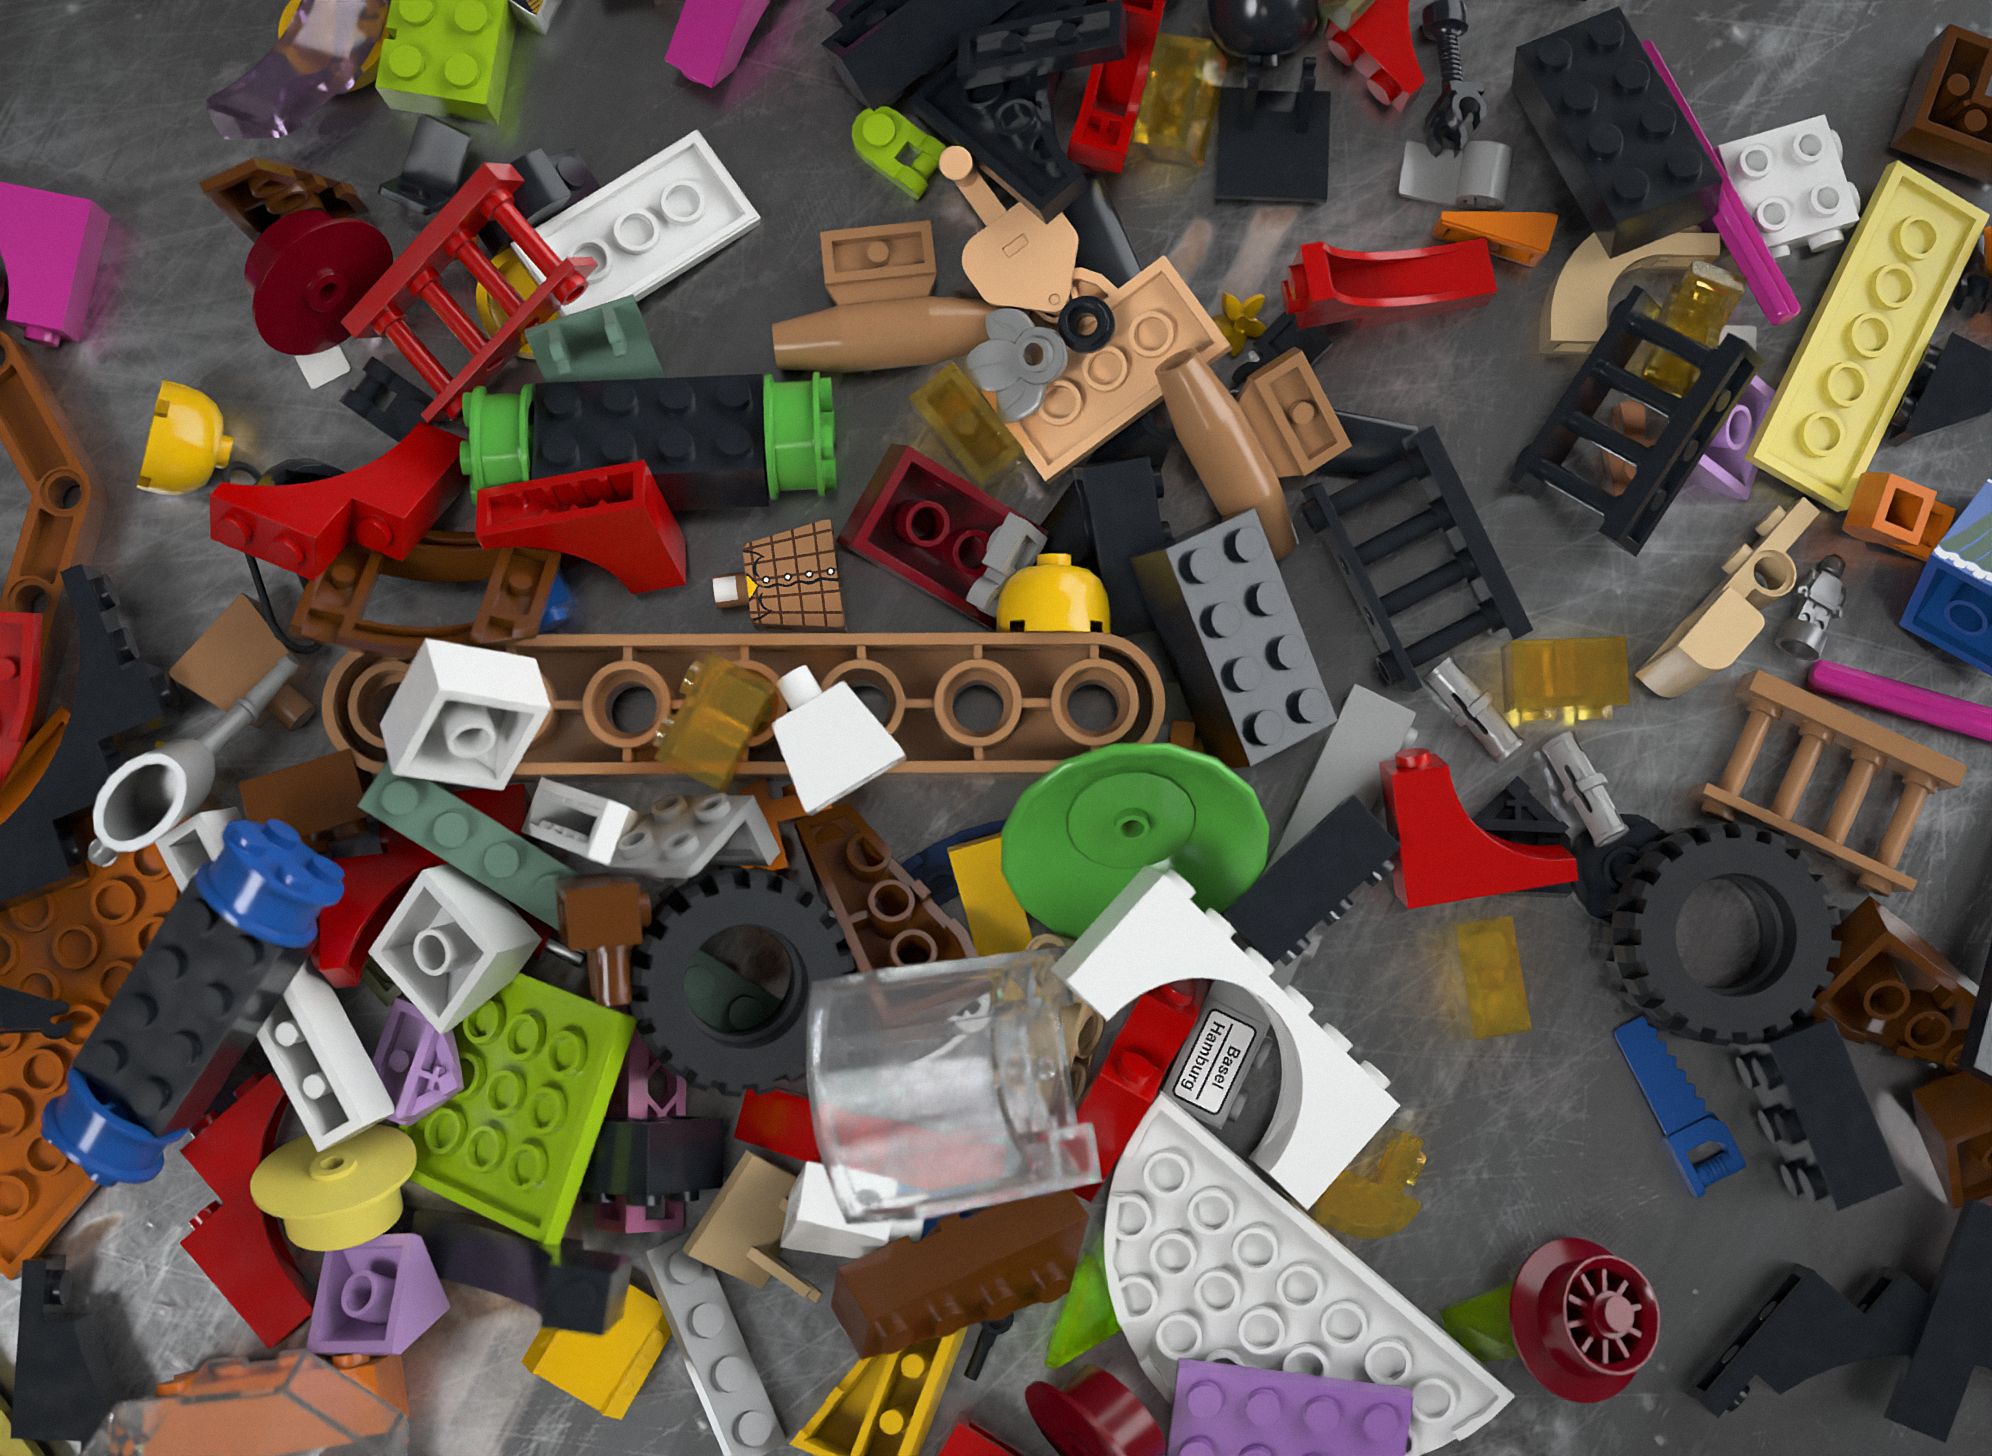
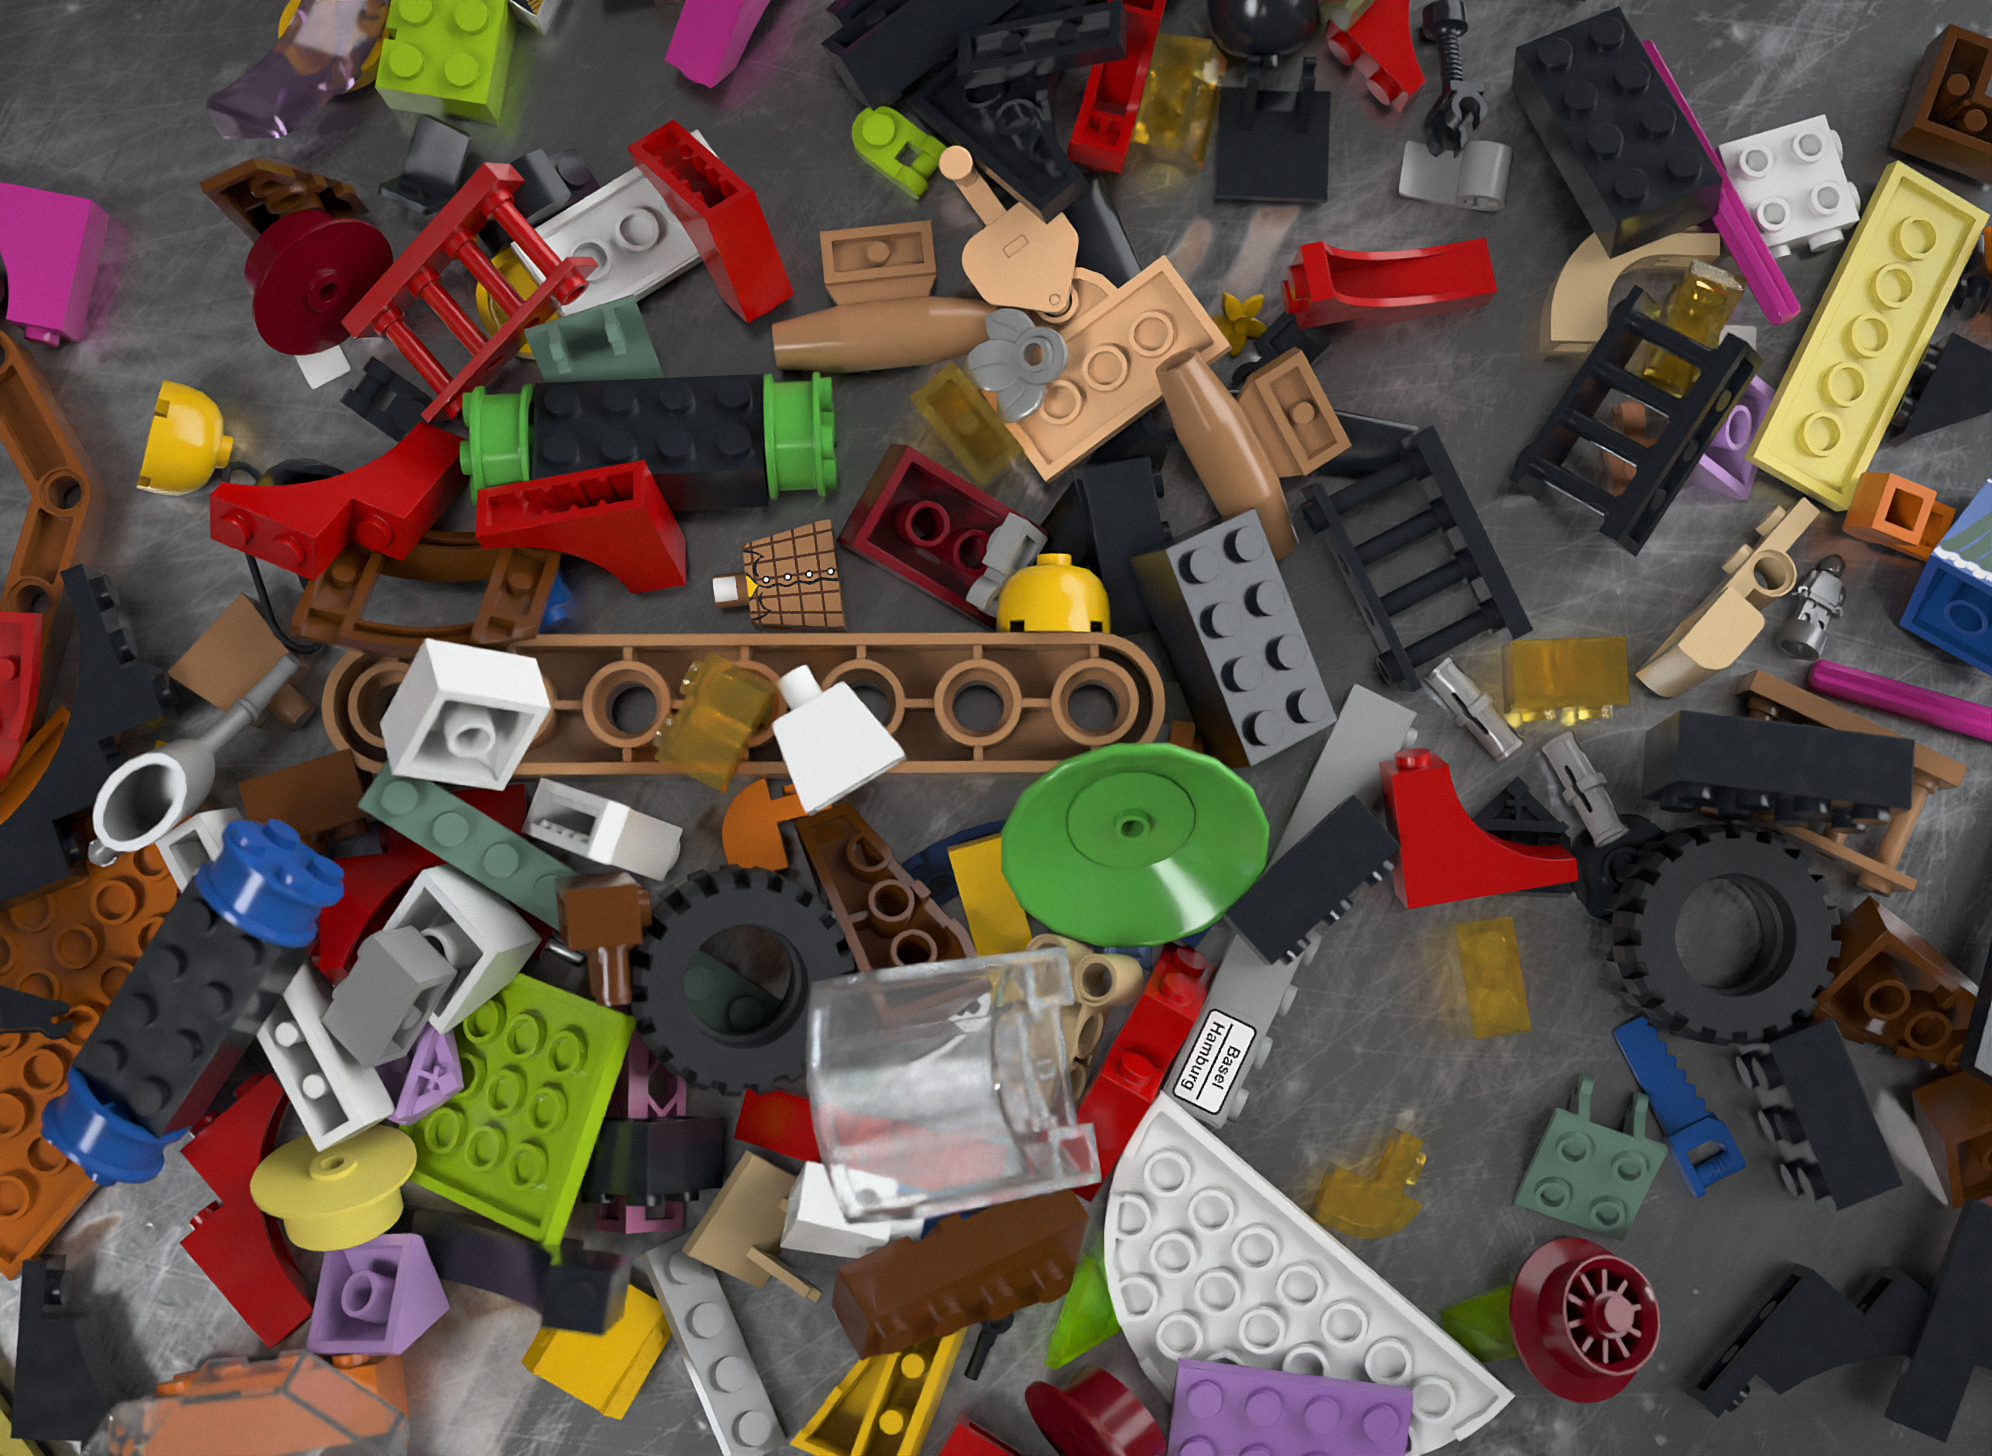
(388, 995): none -> light grey brick
(695, 832): light grey bracket -> none
(718, 216): none -> red arch
(1074, 312): black plate -> none
(1325, 1098): white arch -> none
(1509, 235): orange slope -> none
(1591, 1171): none -> sand green plate
(1777, 771): none -> black brick

